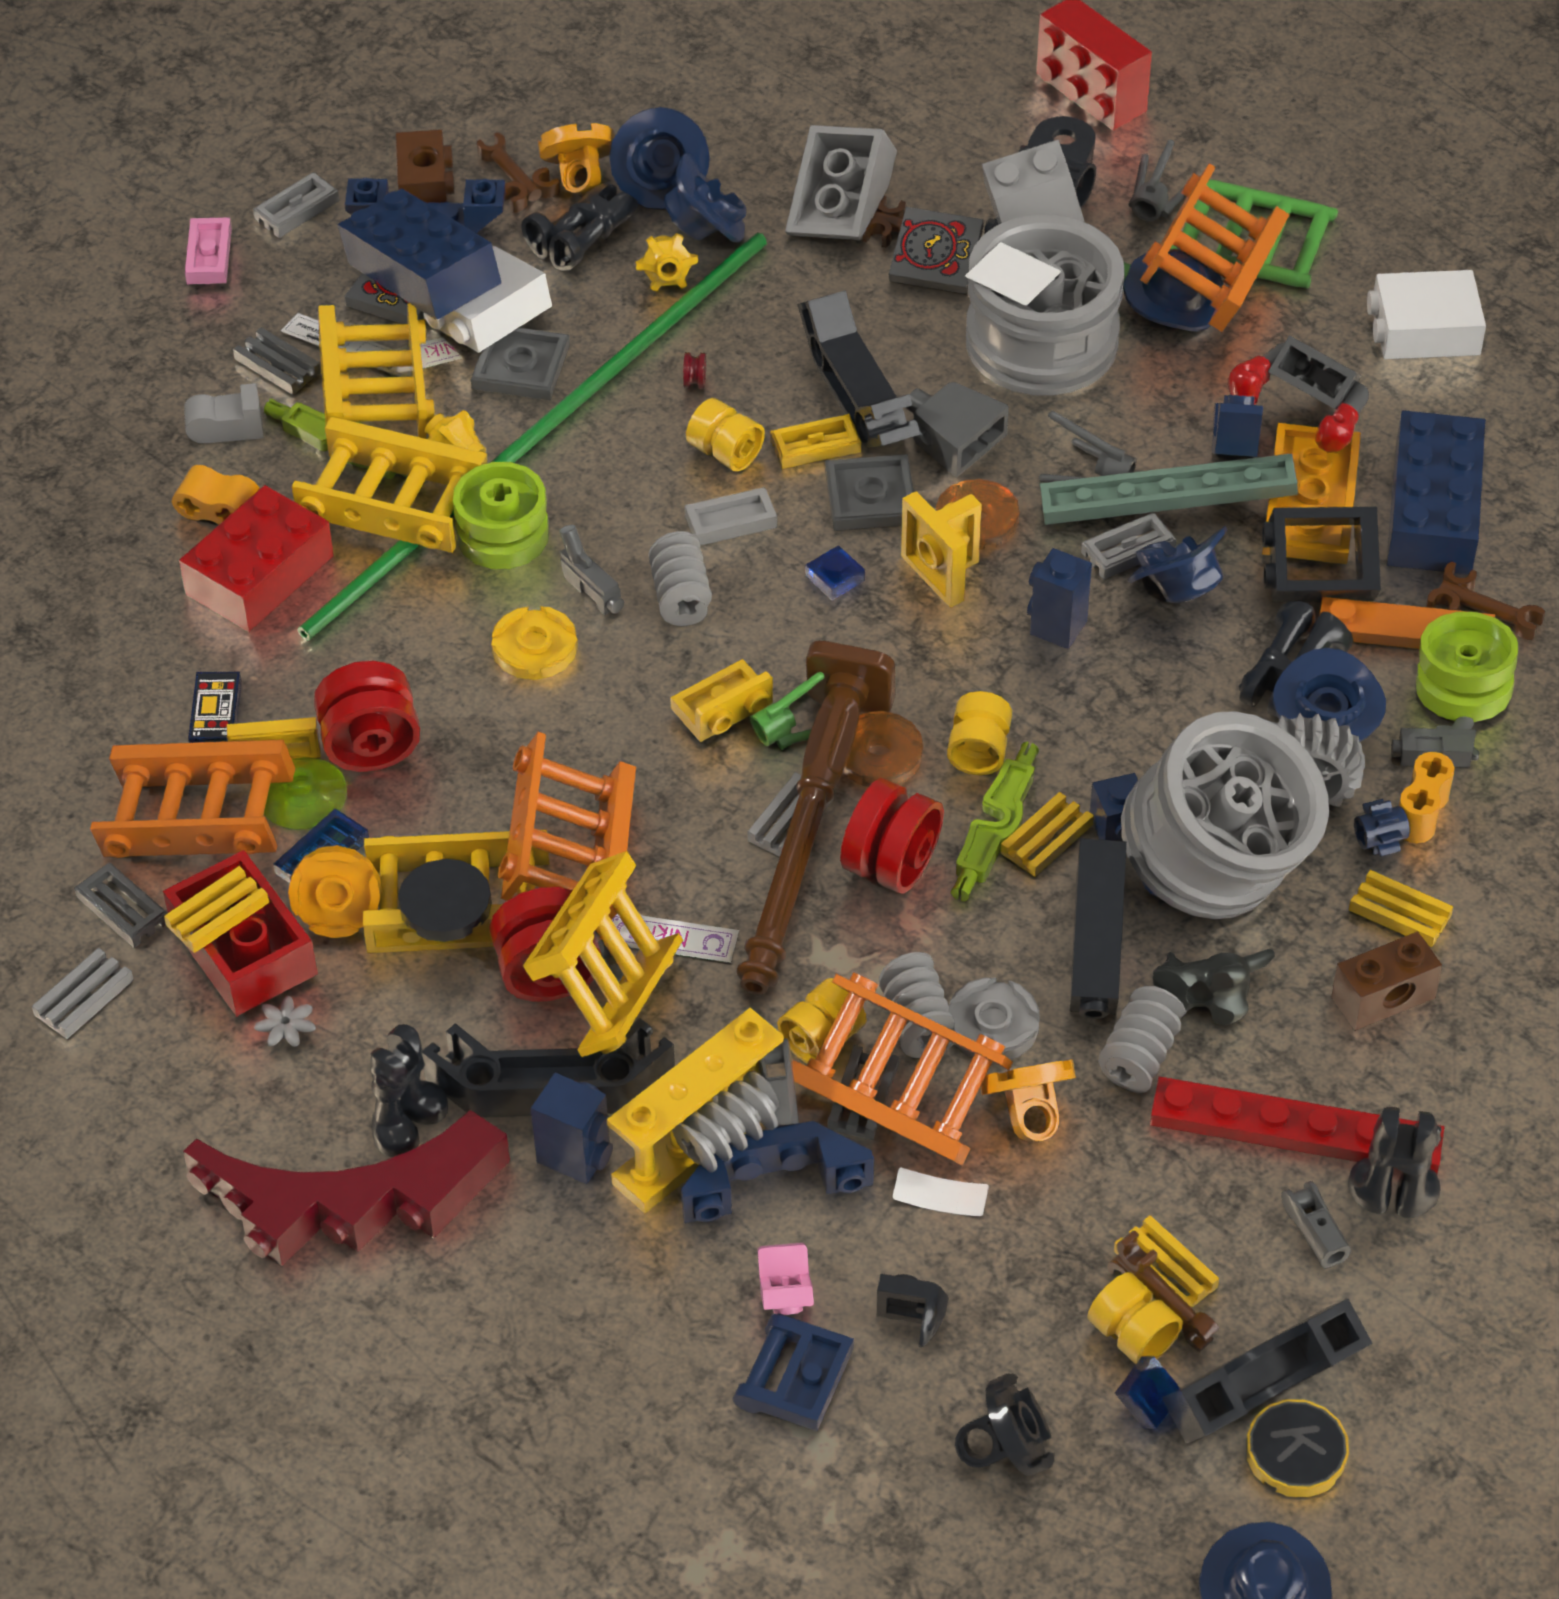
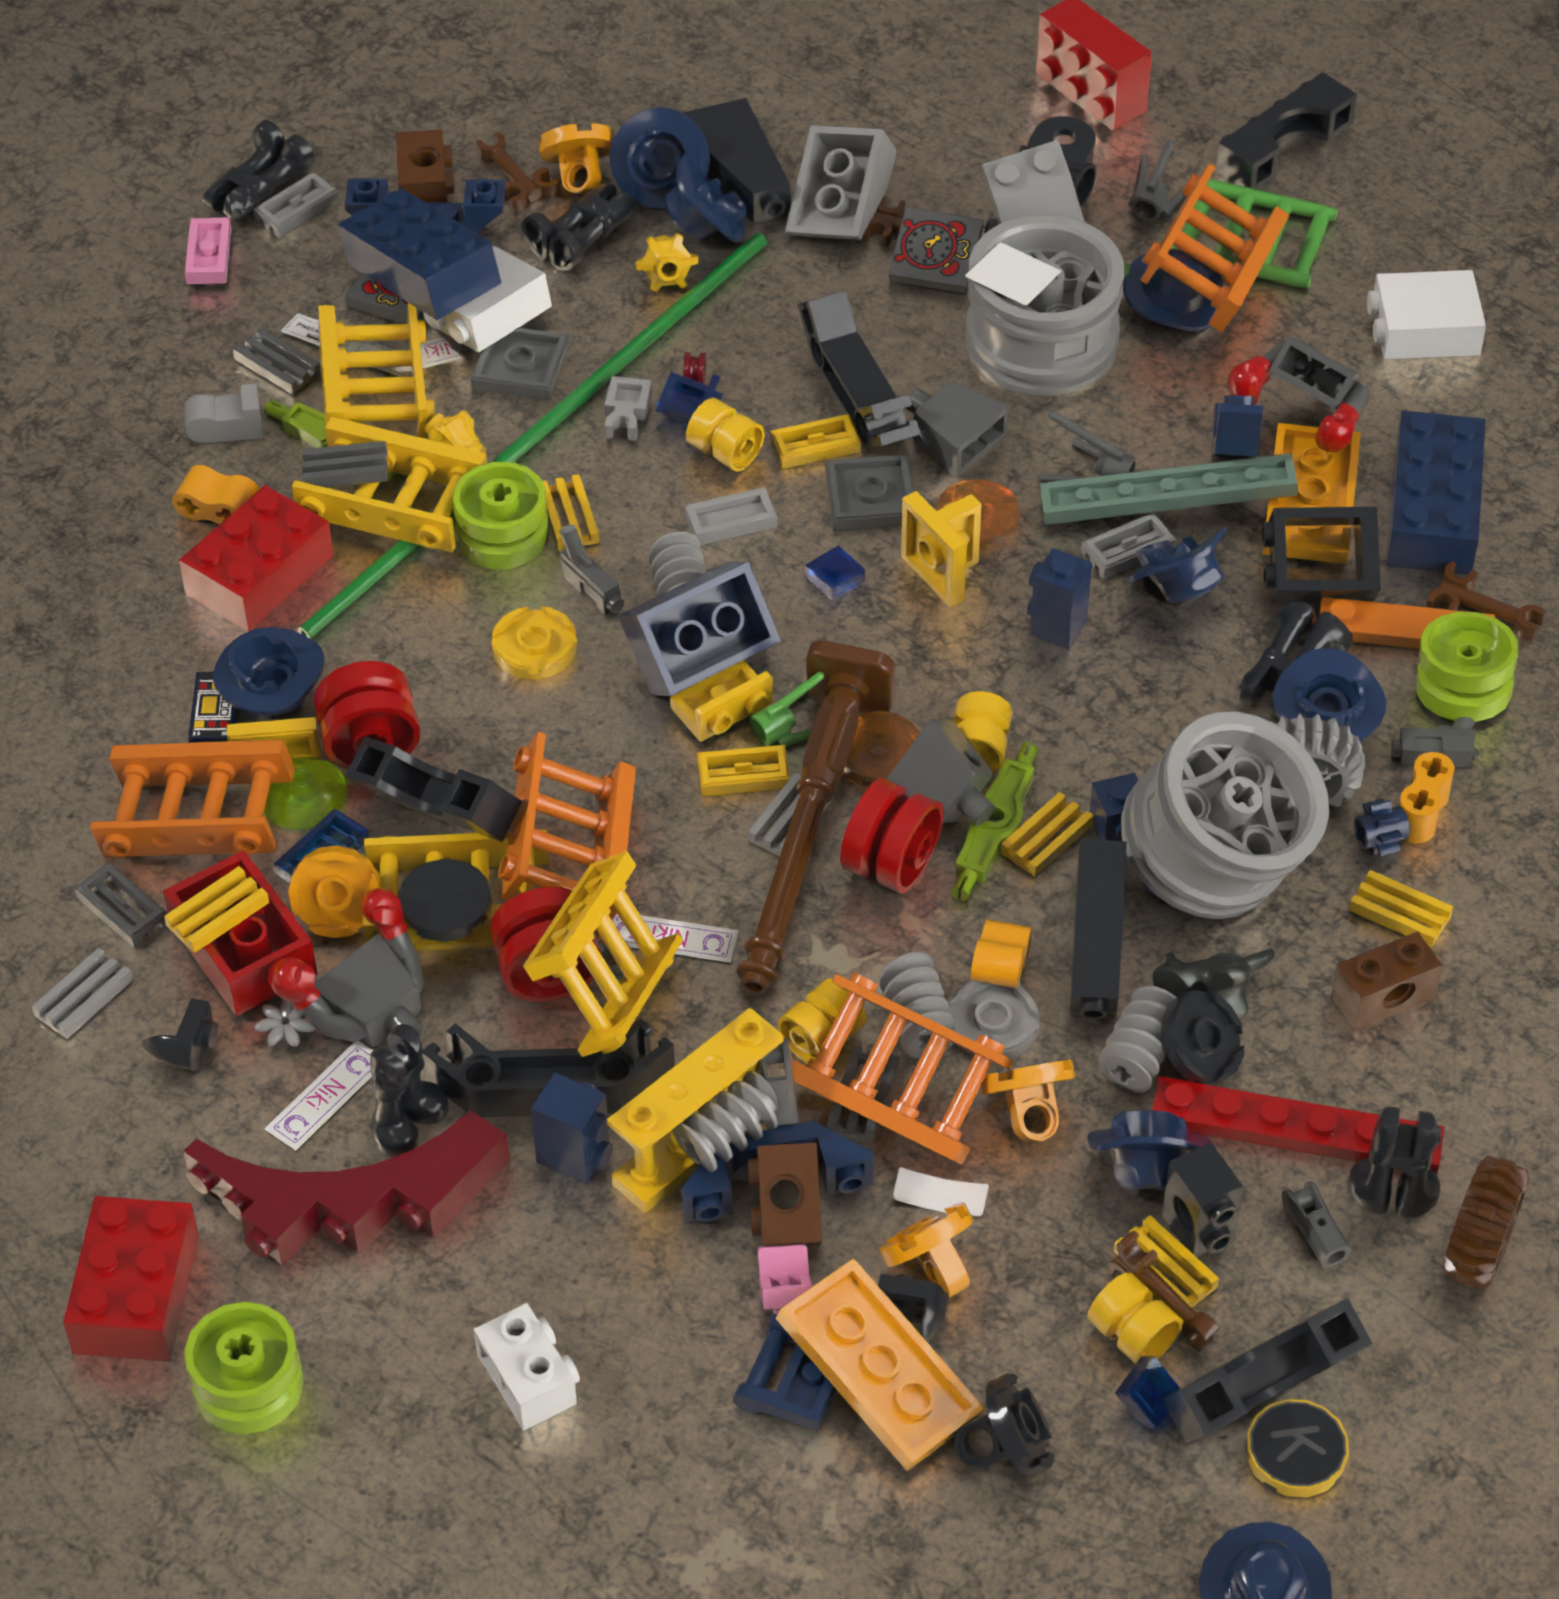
(131, 1278): none -> red brick
(192, 1039): none -> black plate
(242, 186): none -> black piece
(244, 1367): none -> lime wheel
(269, 671): none -> dark blue hat
(323, 1097): none -> white sticker
(345, 464): none -> dark grey tile
(369, 988): none -> dark grey torso
(453, 798): none -> black arch
(526, 1365): none -> white brick
(563, 490): none -> yellow tile
(625, 404): none -> light grey plate
(683, 396): none -> clear blue bracket
(699, 628): none -> brick
(743, 776): none -> yellow tile
(744, 159): none -> black slope
(799, 1167): none -> reddish brown brick
(880, 1364): none -> light orange plate
(932, 1246): none -> light orange tile
(947, 770): none -> dark grey torso
(1001, 953): none -> light orange axle
(1143, 1146): none -> dark blue hat
(1202, 1037): none -> black tile
(1202, 1200): none -> black brick
(1314, 110): none -> black arch
(1485, 1222): none -> reddish brown gear

